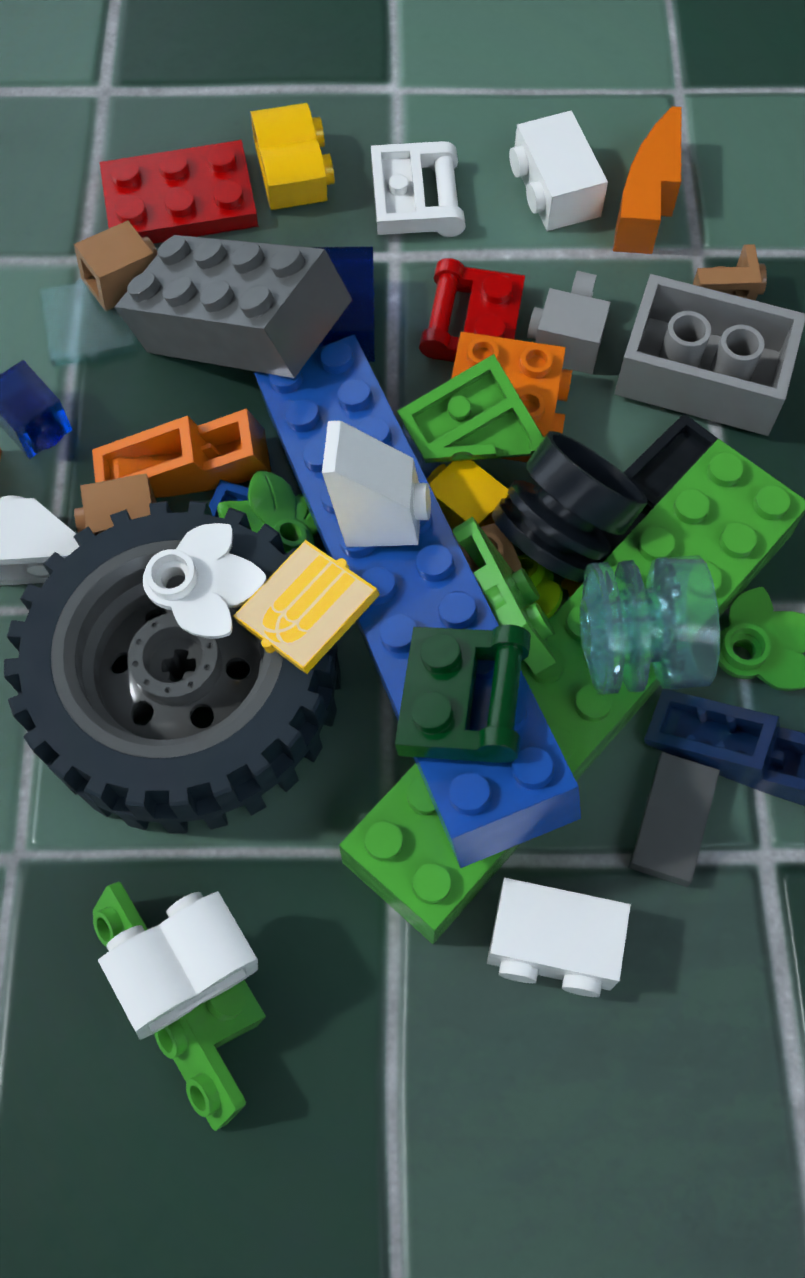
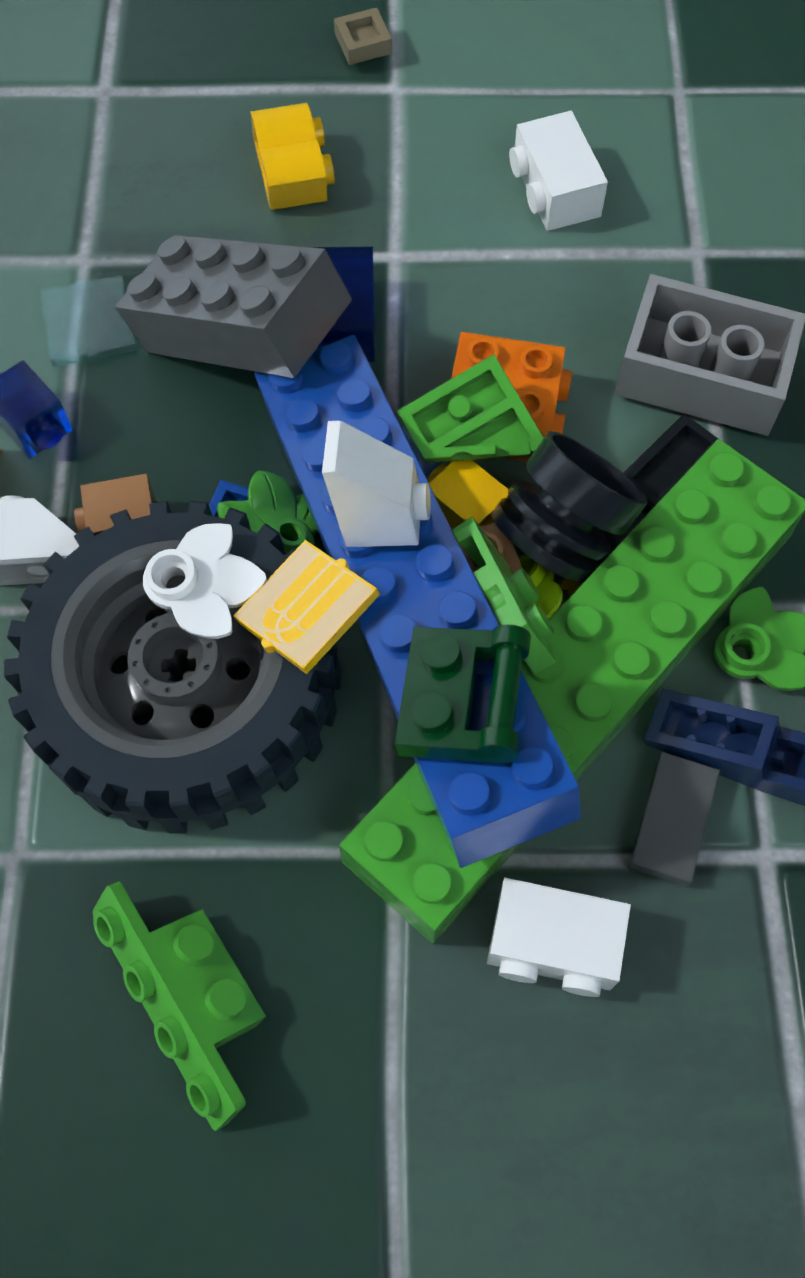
(112, 260): medium nougat brick -> none
(178, 962): white brick -> none
(181, 191): red plate -> none
(187, 455): orange slope -> none
(363, 36): none -> dark tan plate
(401, 191): white plate -> none
(490, 312): red plate -> none
(572, 322): light grey brick -> none
(651, 186): orange slope -> none
(664, 624): clear light blue wheel -> none
(744, 280): medium nougat bracket -> none

